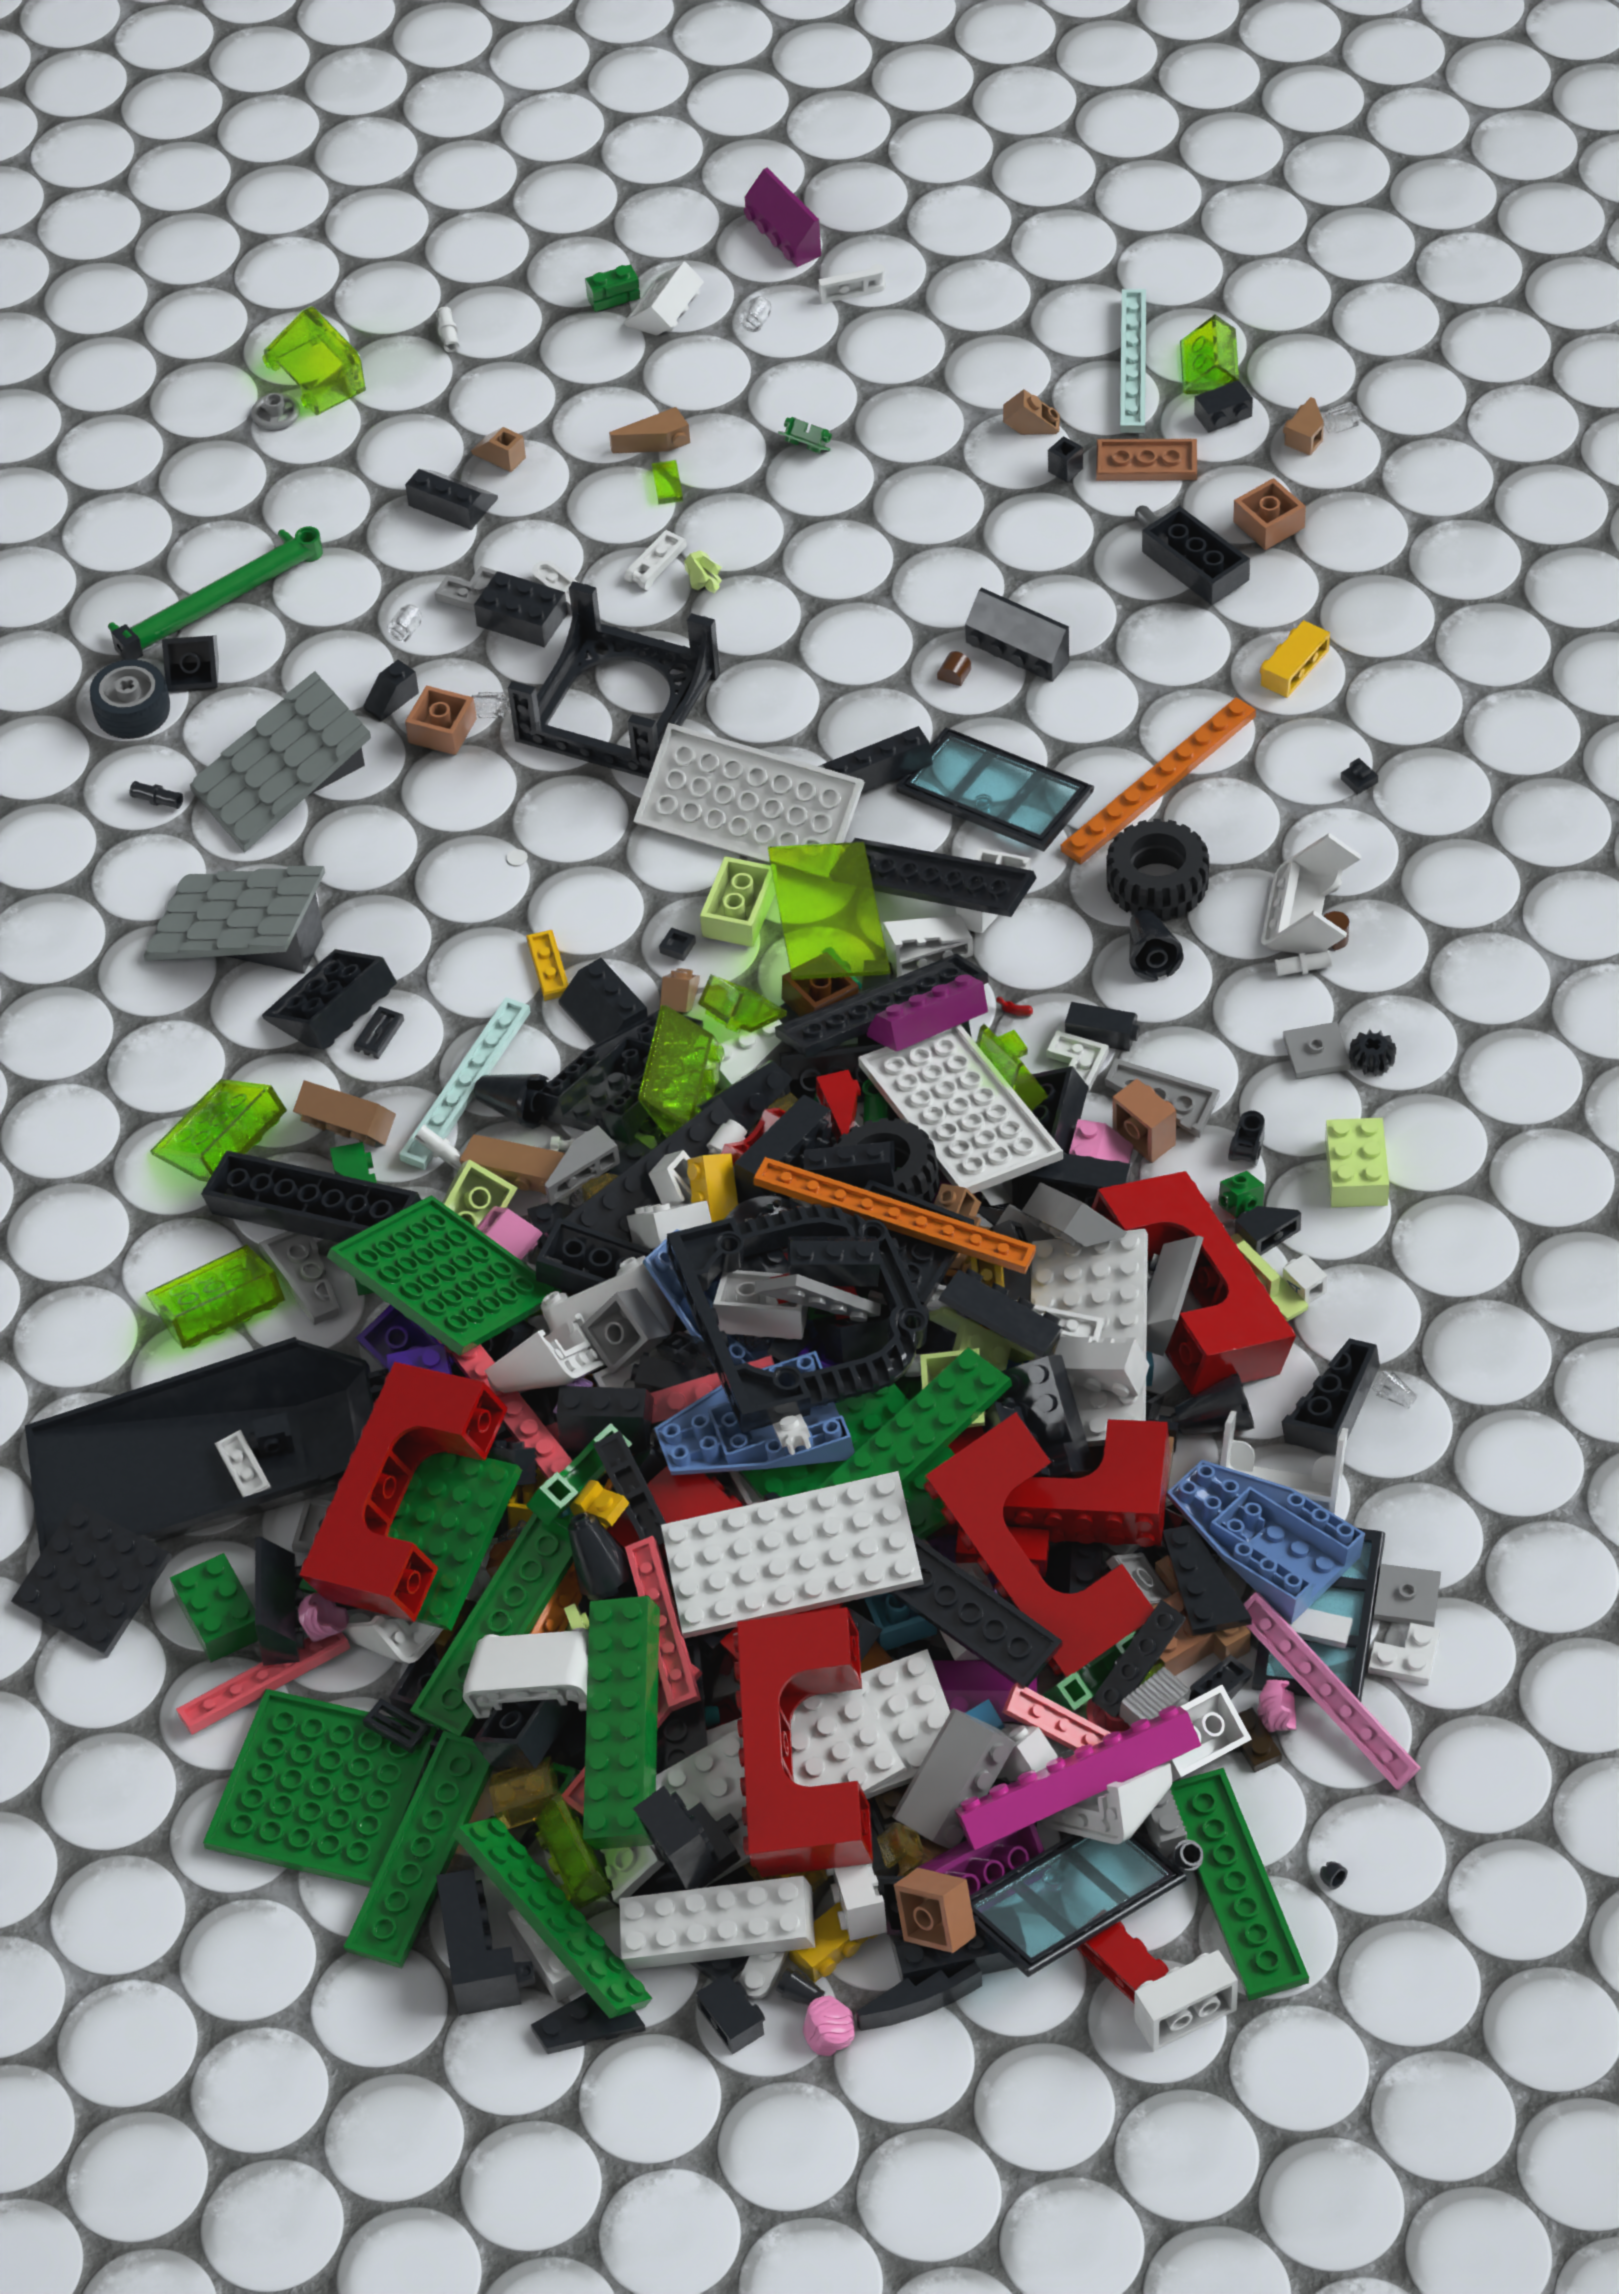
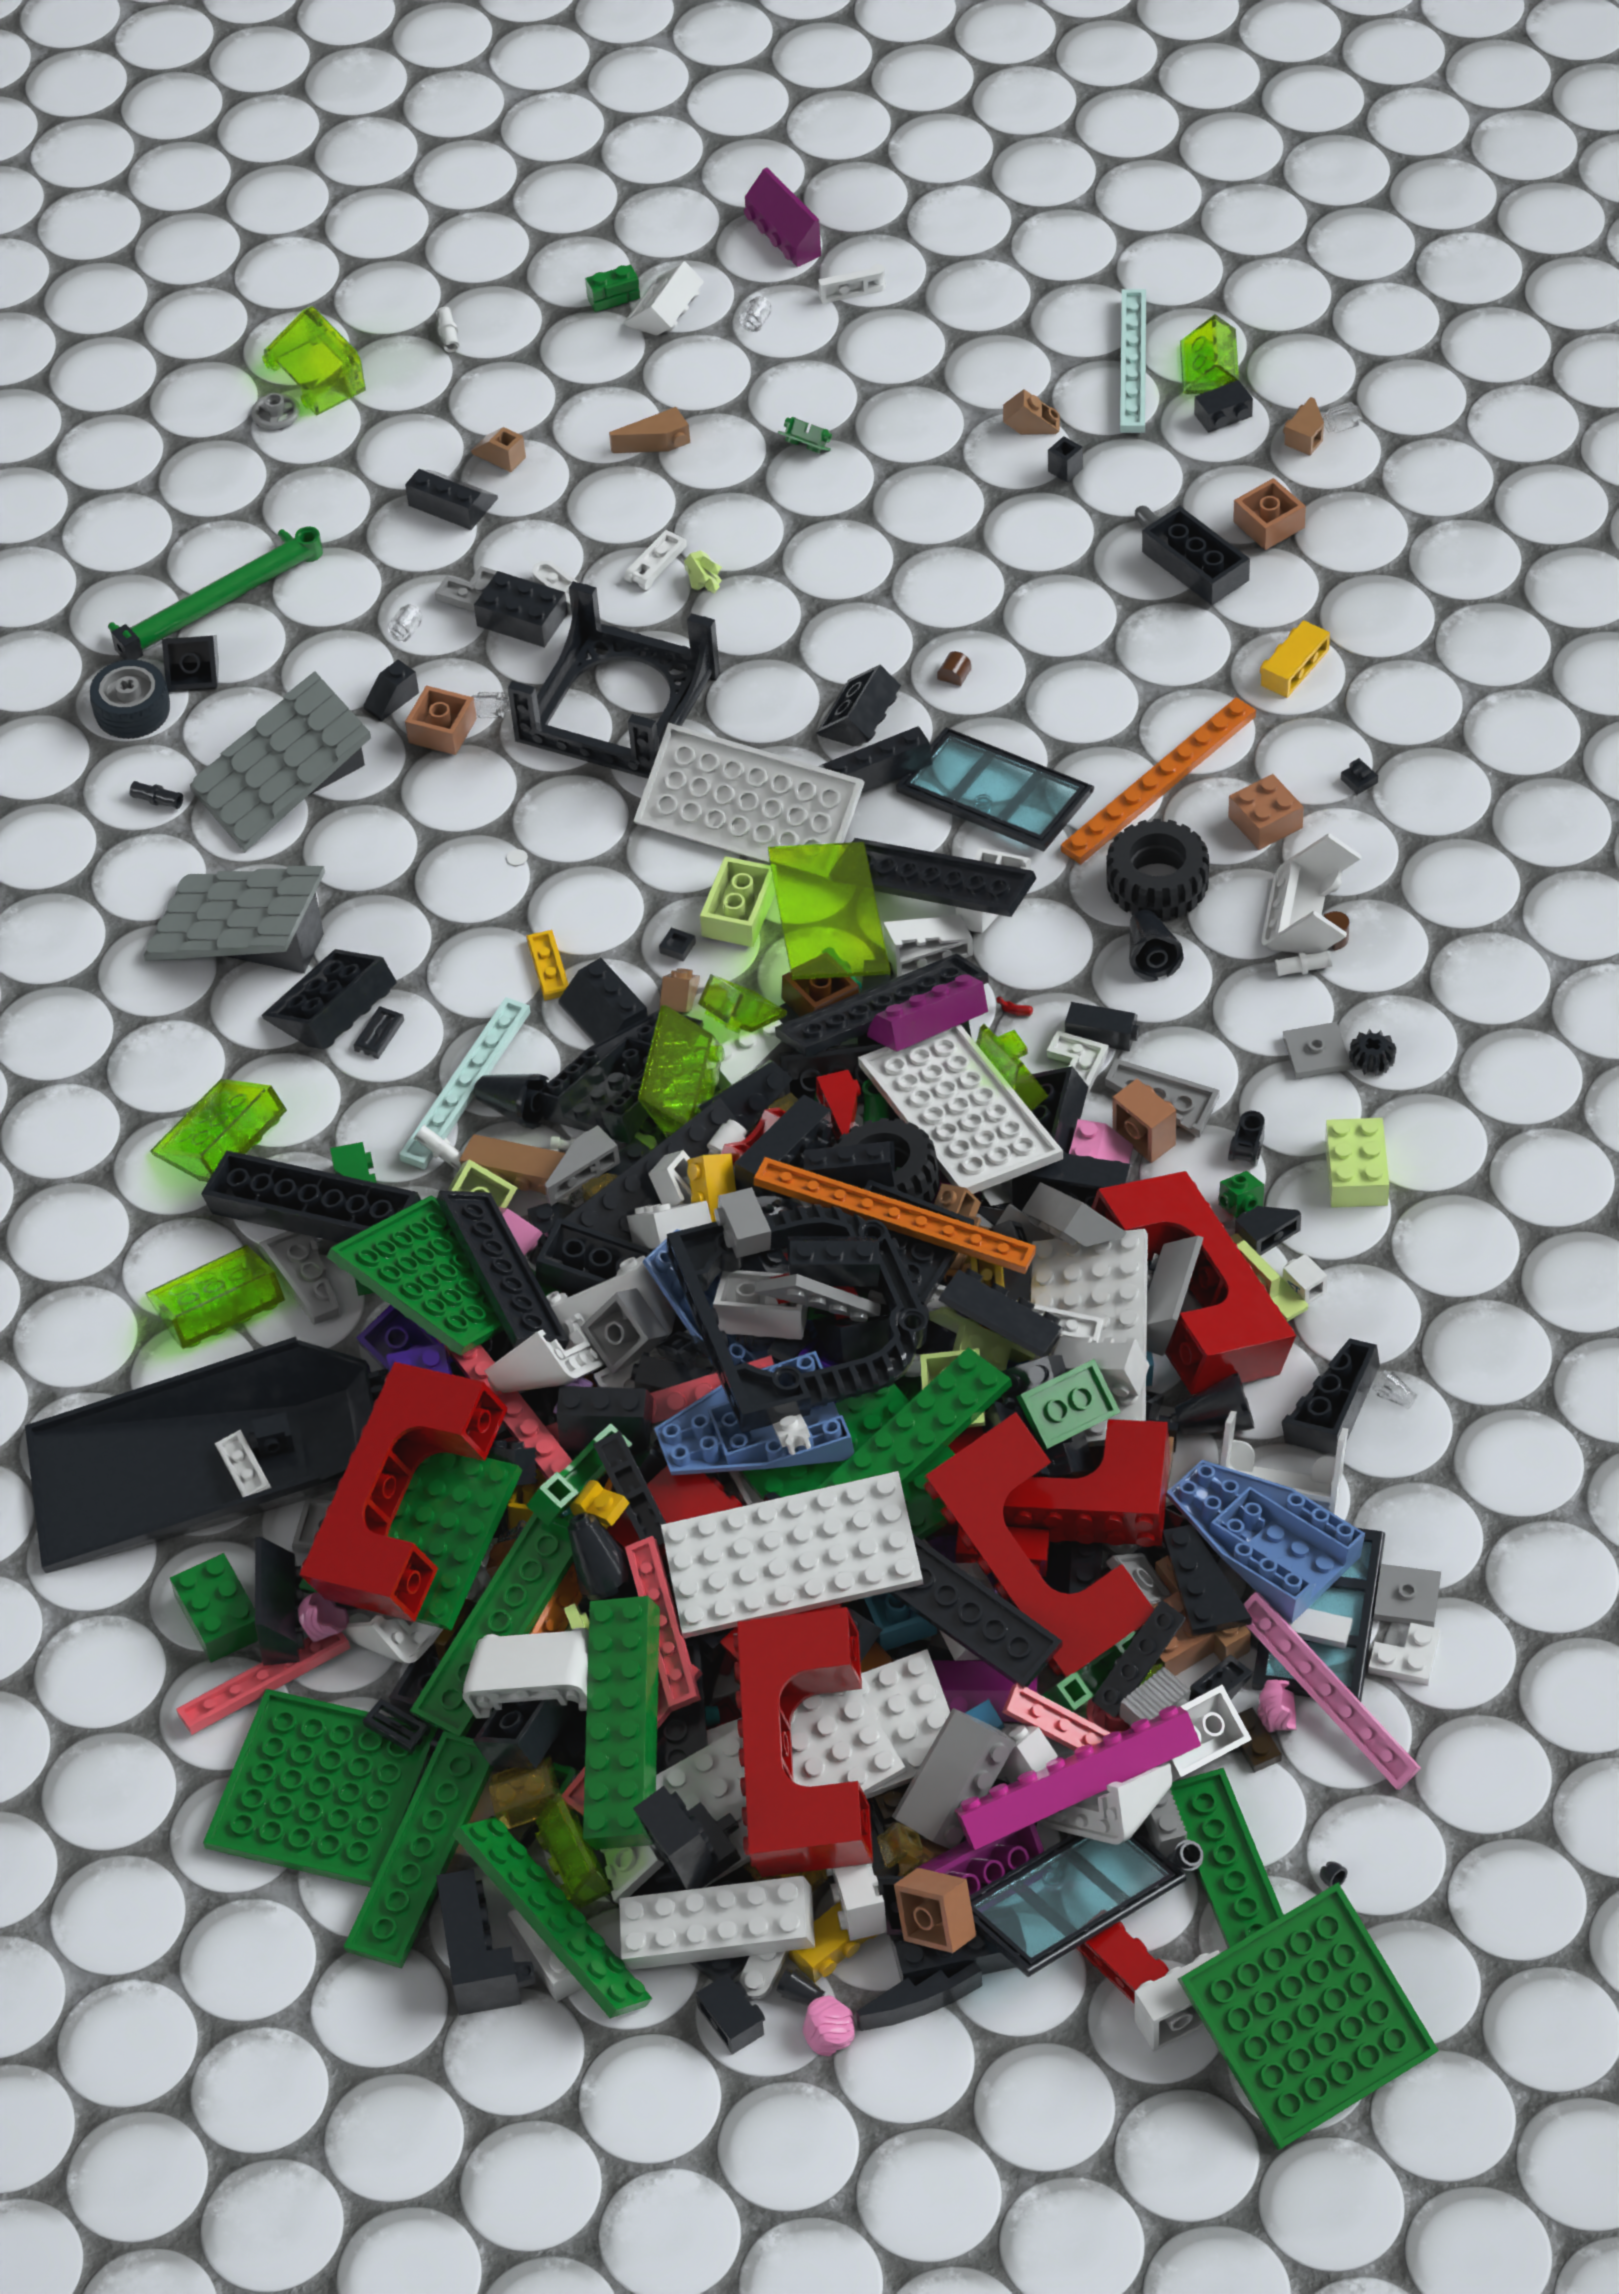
(91, 1578): black plate -> none
(343, 1114): medium nougat brick -> none
(500, 1266): none -> black plate
(580, 2023): black wing -> none
(667, 482): clear neon green tile -> none
(743, 1222): none -> light grey brick
(860, 707): none -> black slope
(1018, 635): slope -> none
(1068, 1404): none -> plate
(1146, 459): nougat tile -> none
(1265, 811): none -> nougat brick
(1308, 2015): none -> green plate

